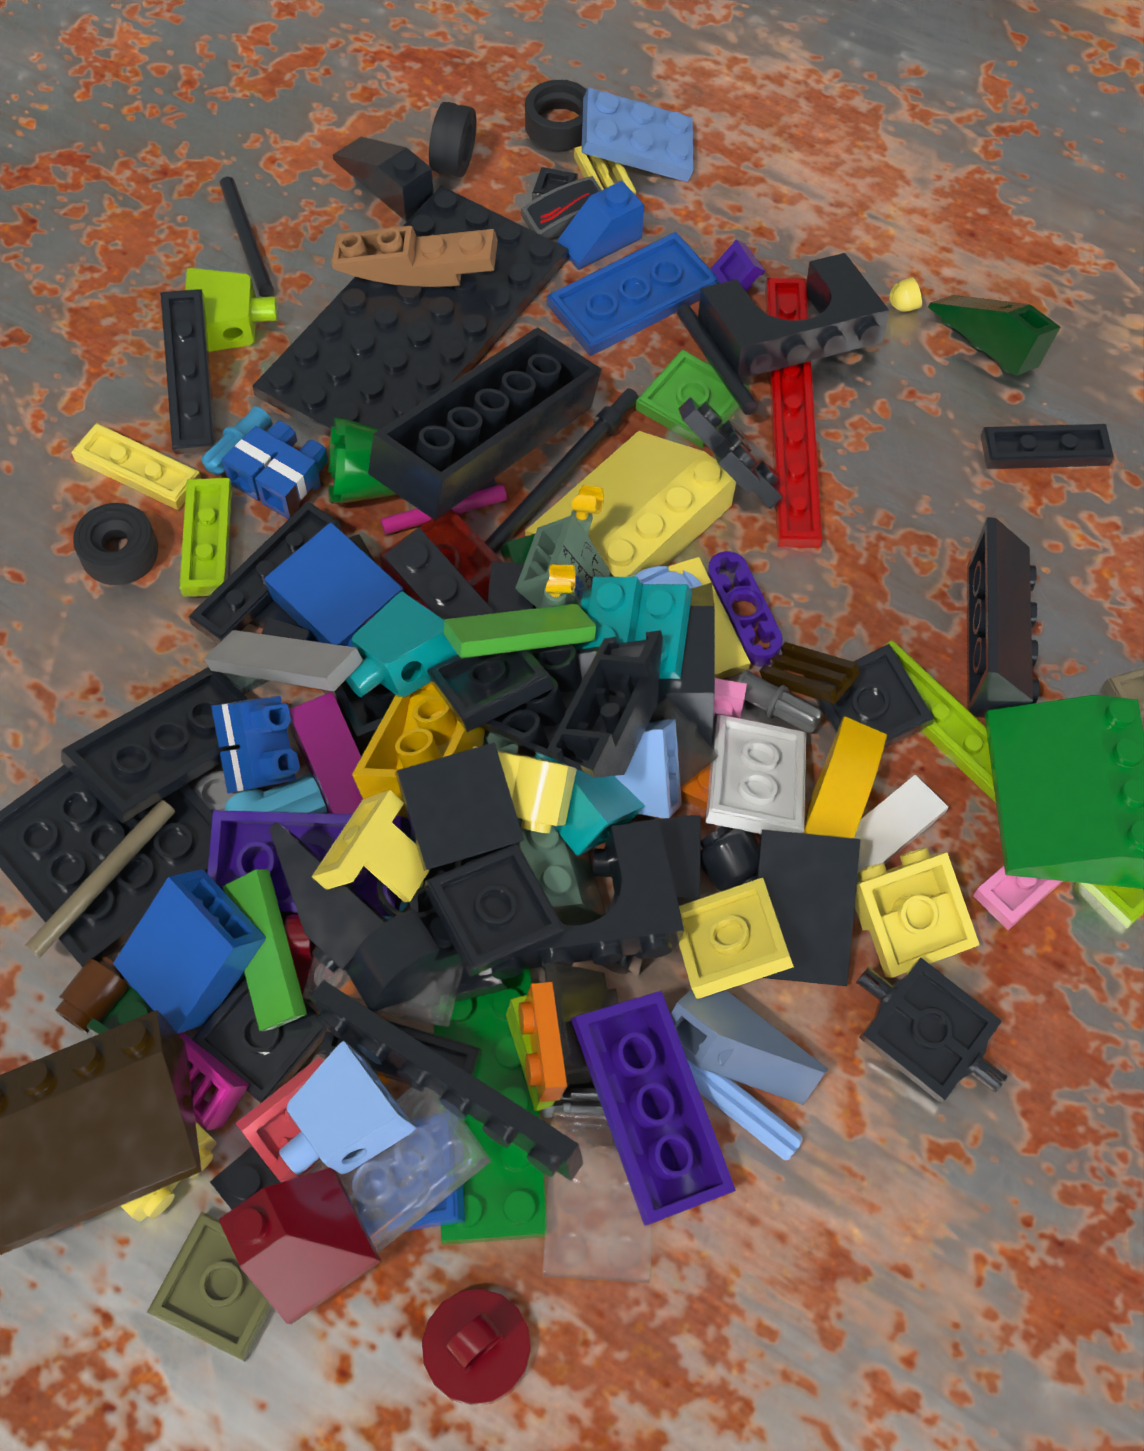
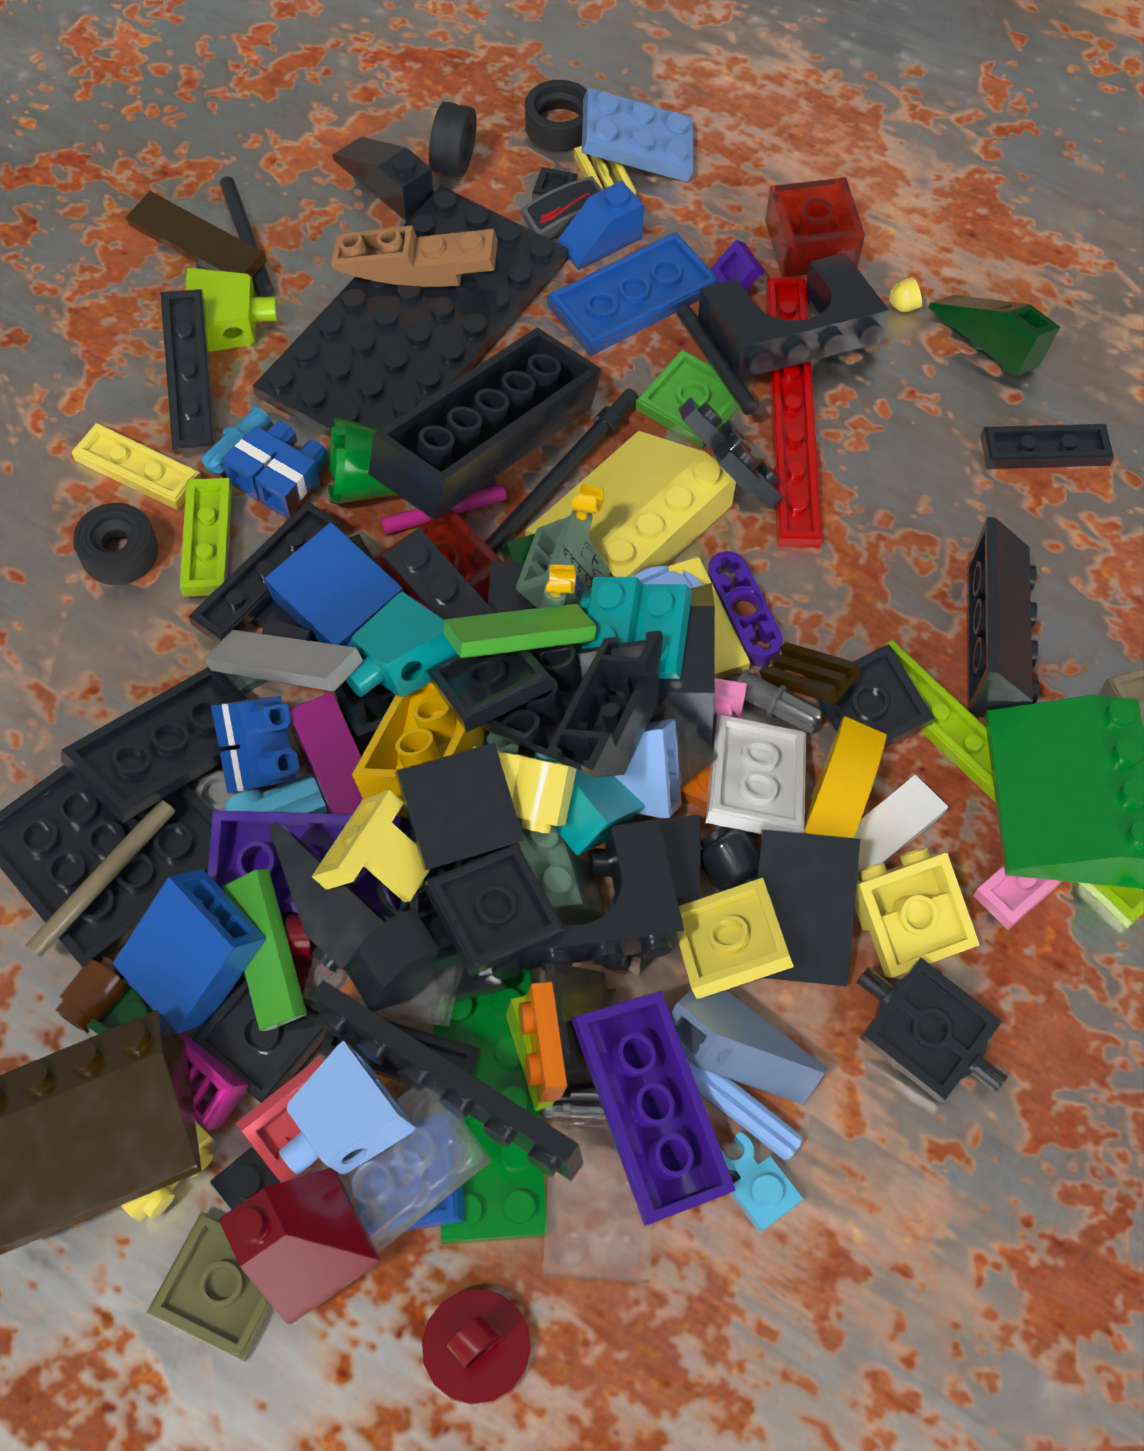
(194, 237): none -> dark brown tile
(760, 1189): none -> medium azure plate
(813, 223): none -> clear red brick

